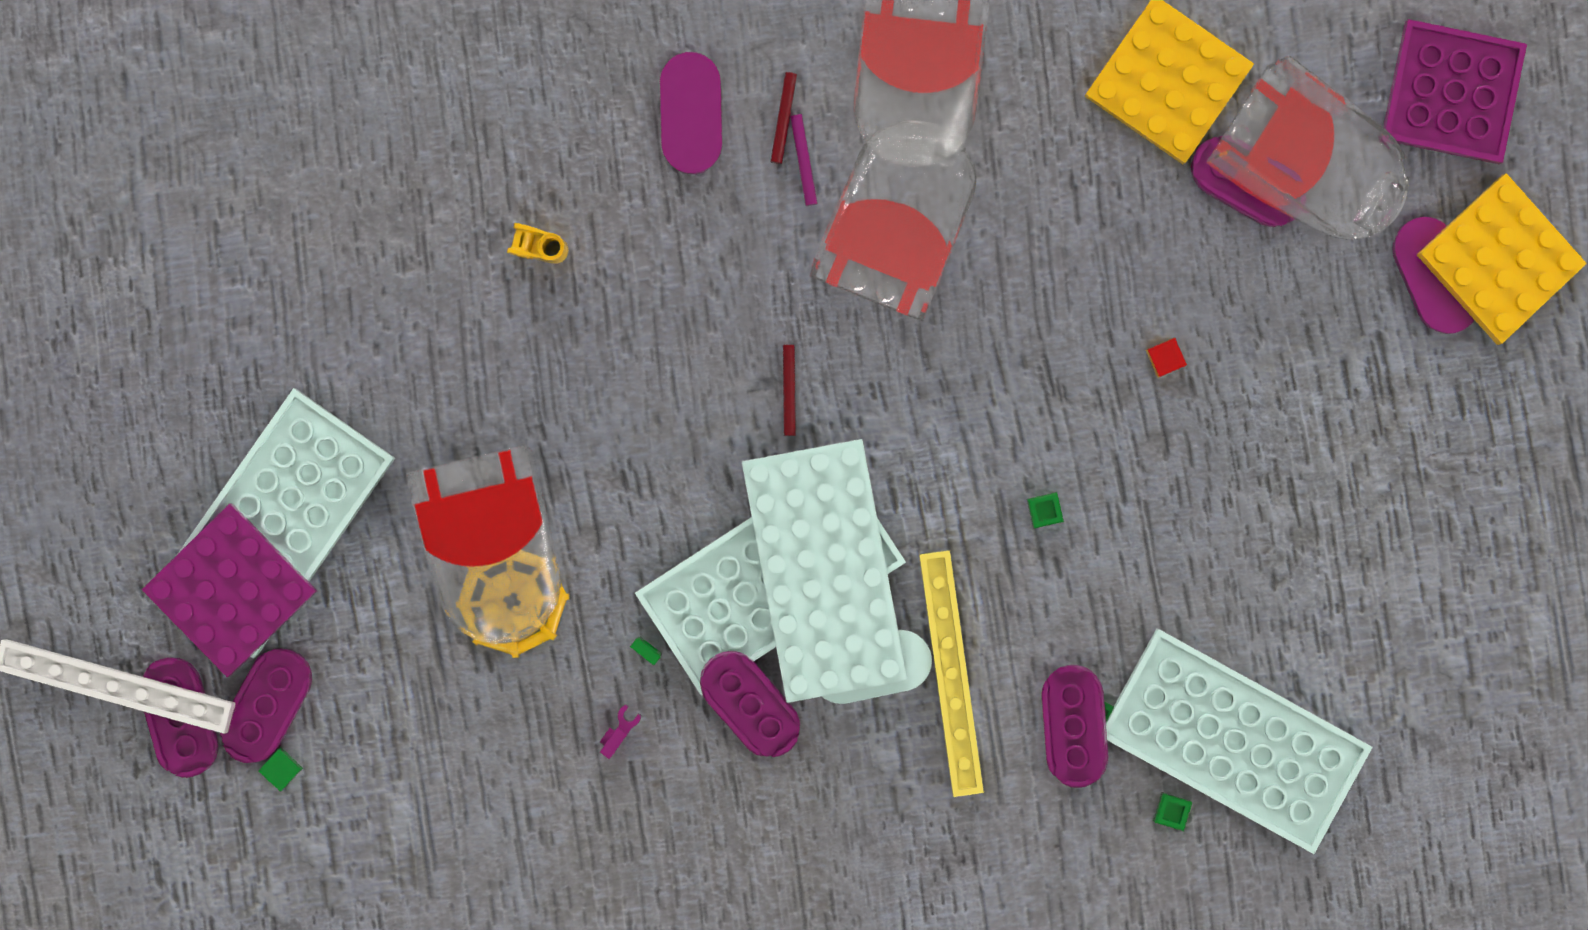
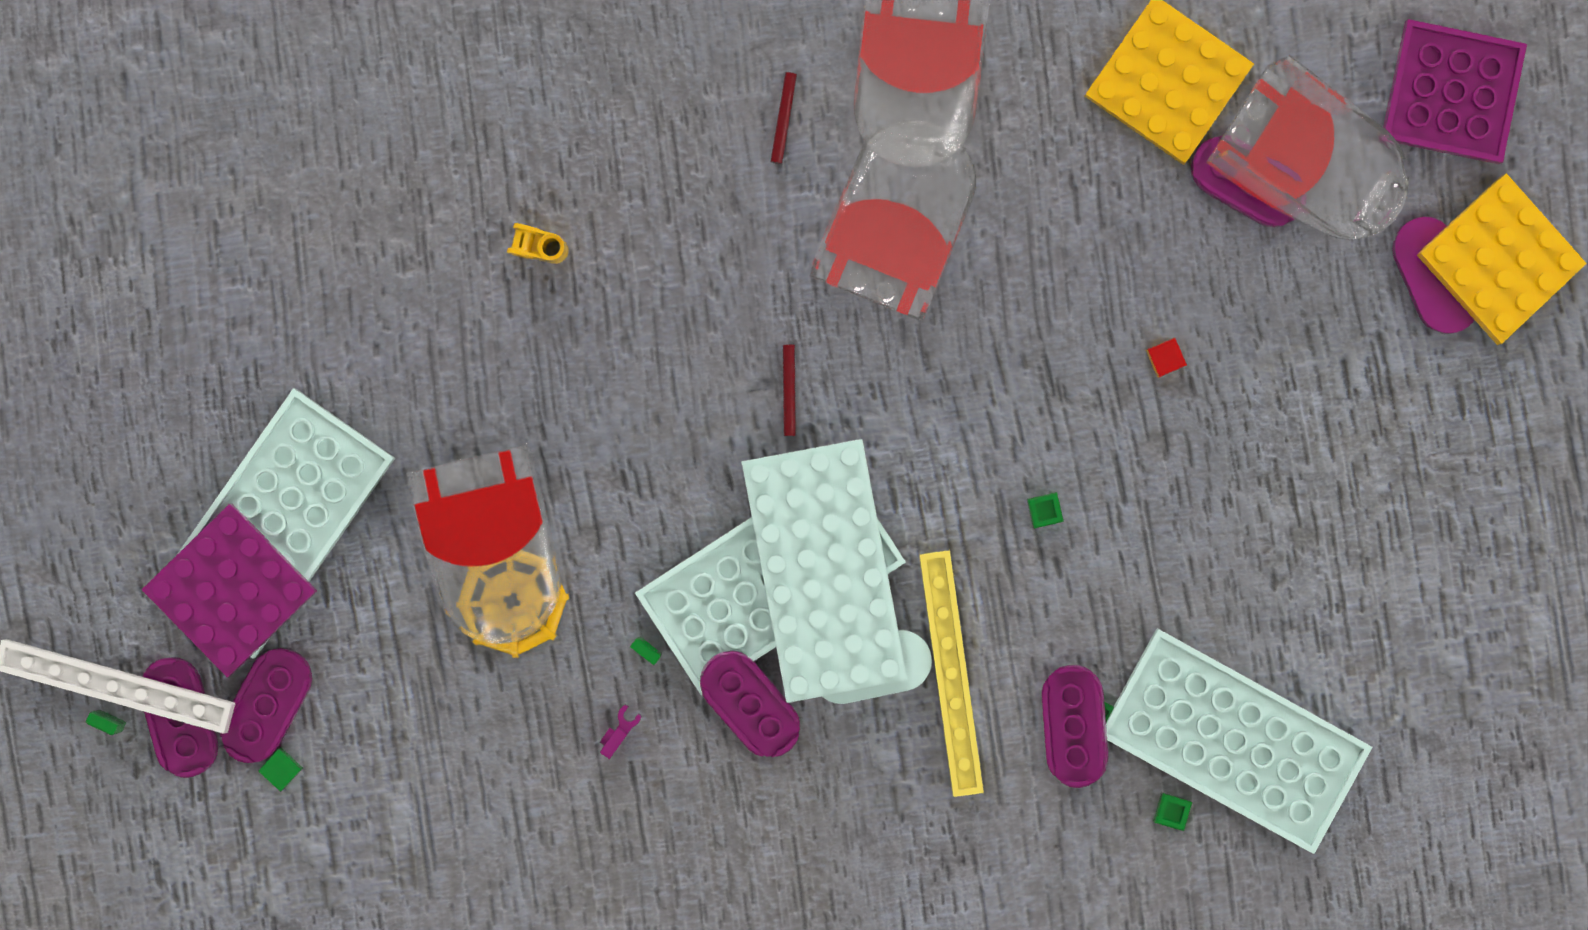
(105, 722): none -> green tile
(691, 113): magenta tile -> none
(803, 160): magenta bar -> none

